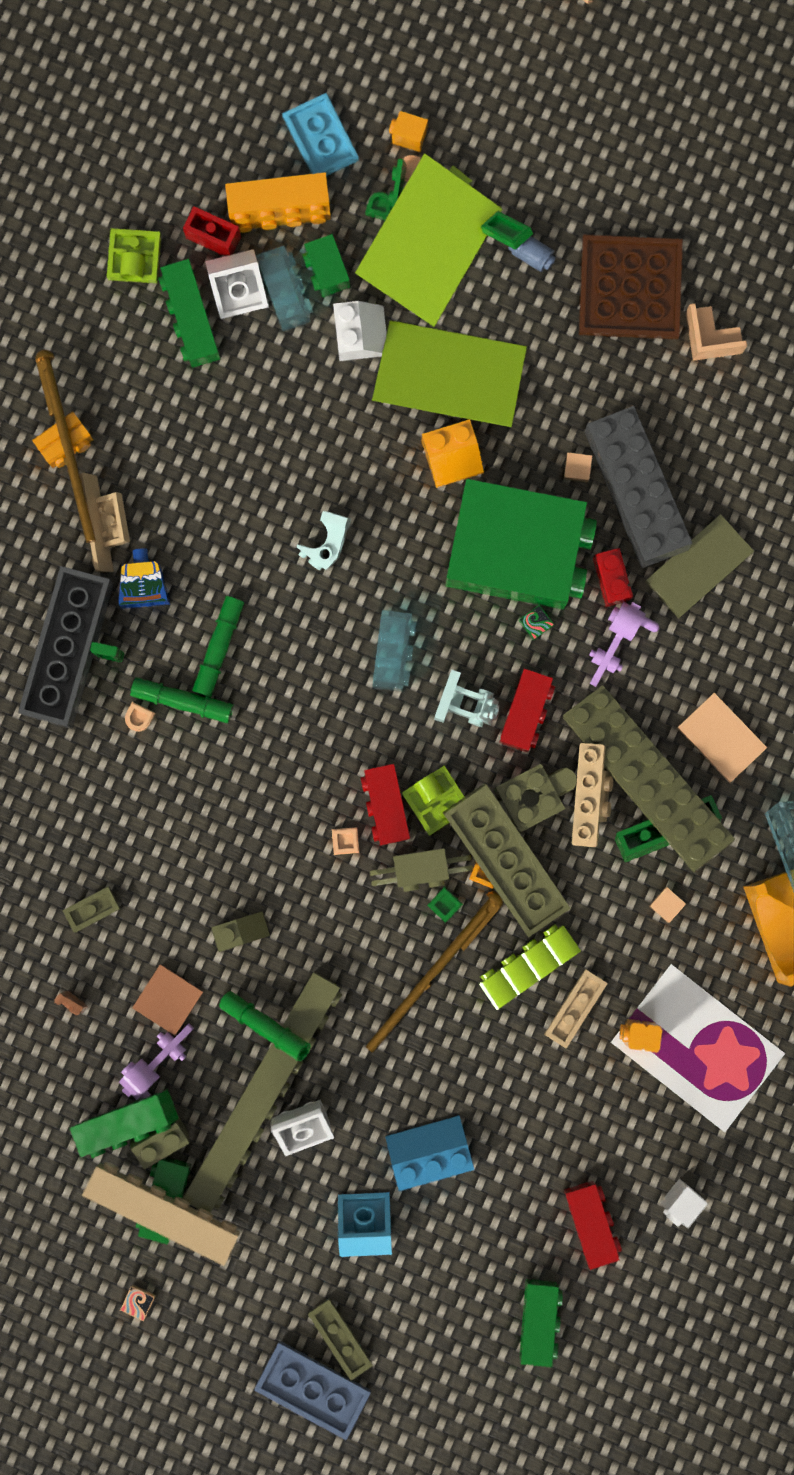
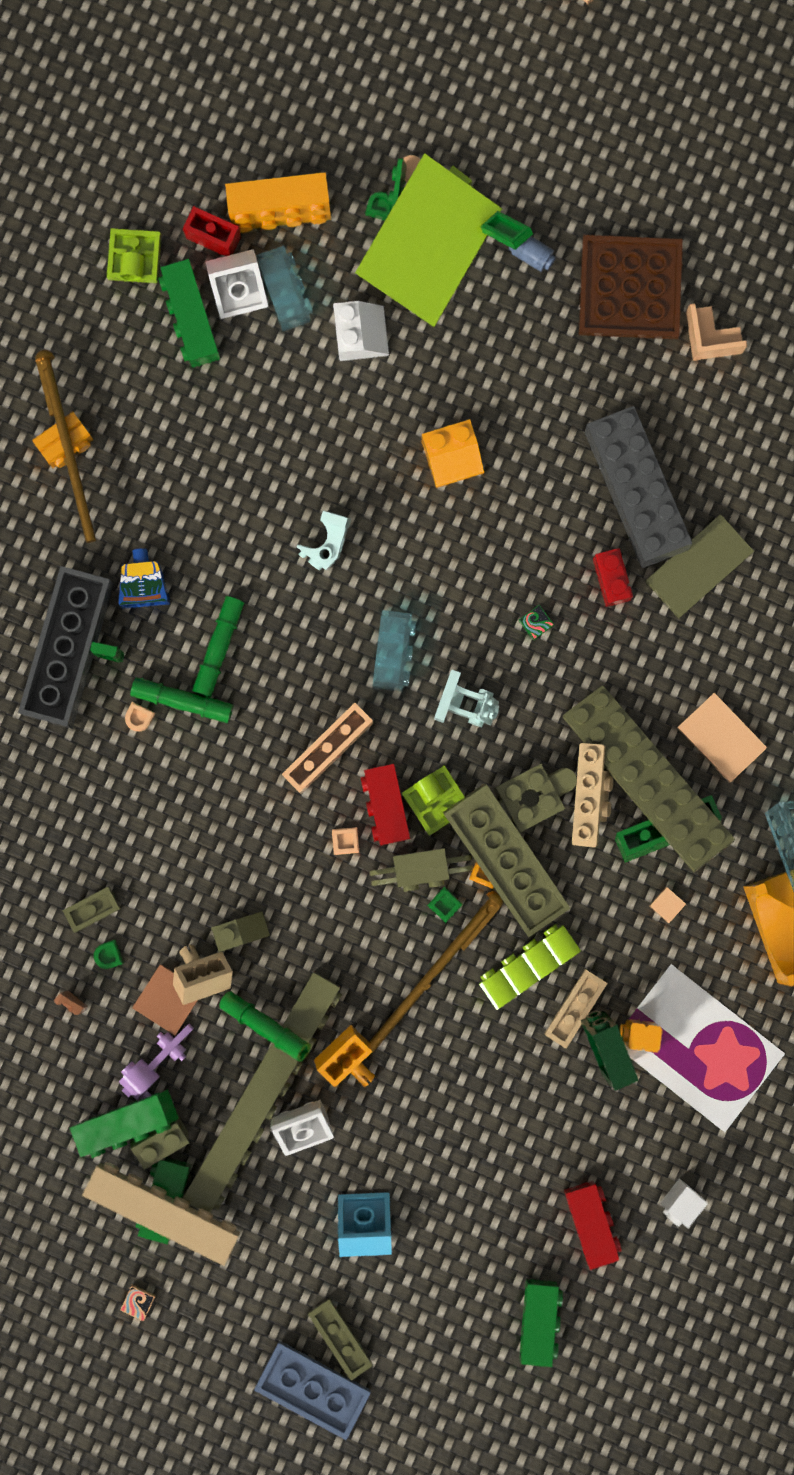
(107, 520): tan bracket -> none
(108, 955): none -> green tile
(202, 976): none -> tan brick
(320, 136): medium azure tile -> none
(326, 266): green brick -> none
(327, 748): none -> light nougat brick
(345, 1057): none -> light orange brick
(408, 131): light orange brick -> none
(429, 1153): dark azure slope -> none
(449, 373): lime sticker -> none
(519, 545): green brick -> none
(527, 710): red brick -> none
(577, 467): light nougat tile -> none
(609, 1050): none -> dark green window
(625, 624): lavender piece -> none

